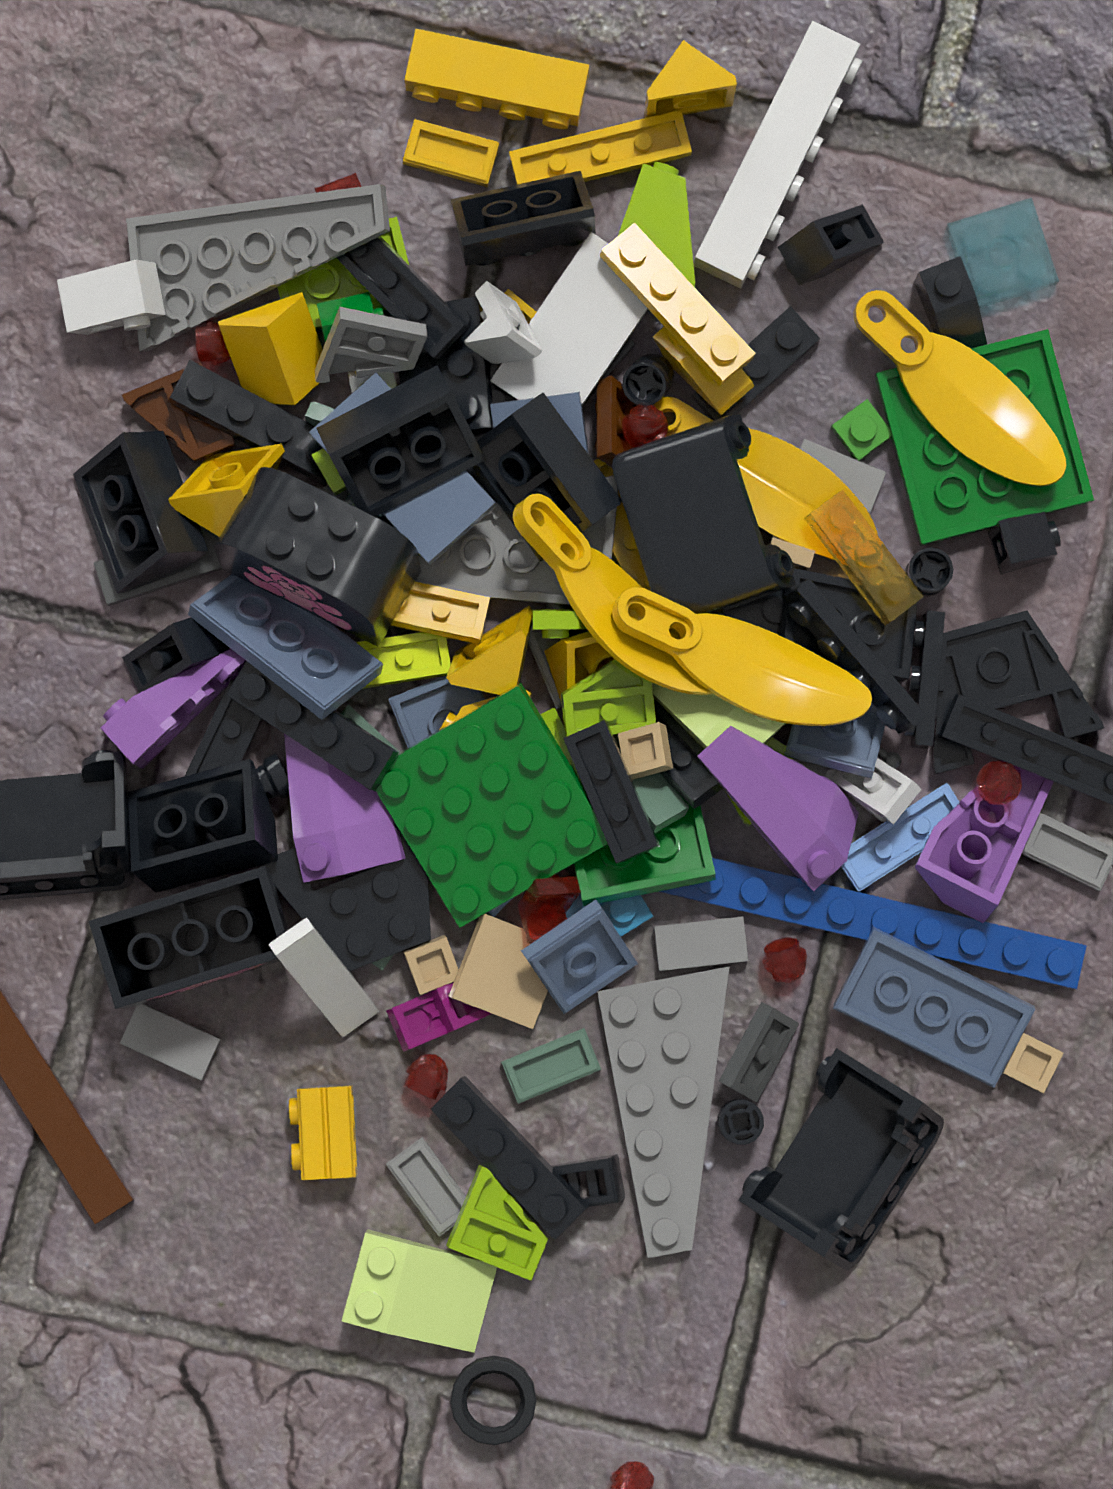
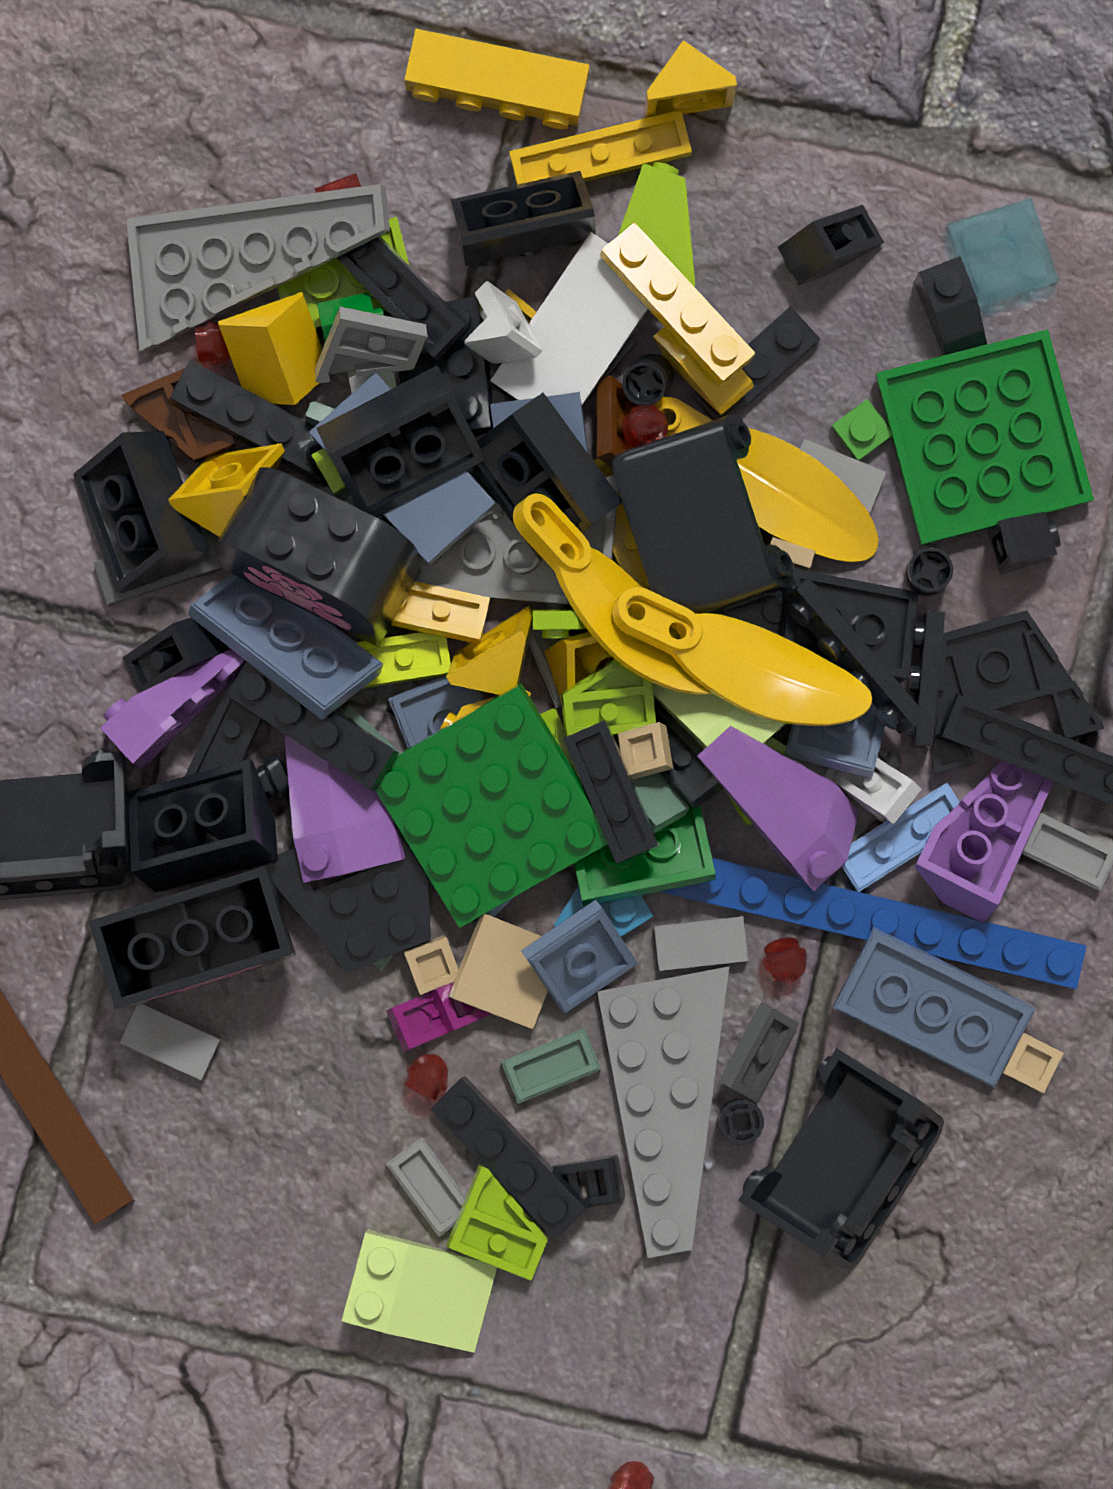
(112, 298): white brick -> none
(323, 977): white tile -> none
(325, 1132): yellow brick -> none
(451, 153): yellow tile -> none
(499, 1434): black tyre -> none
(546, 904): clear red bracket -> none
(777, 154): white brick -> none
(863, 557): clear yellow plate -> none
(965, 396): yellow plant -> none
(999, 782): clear red plate -> none

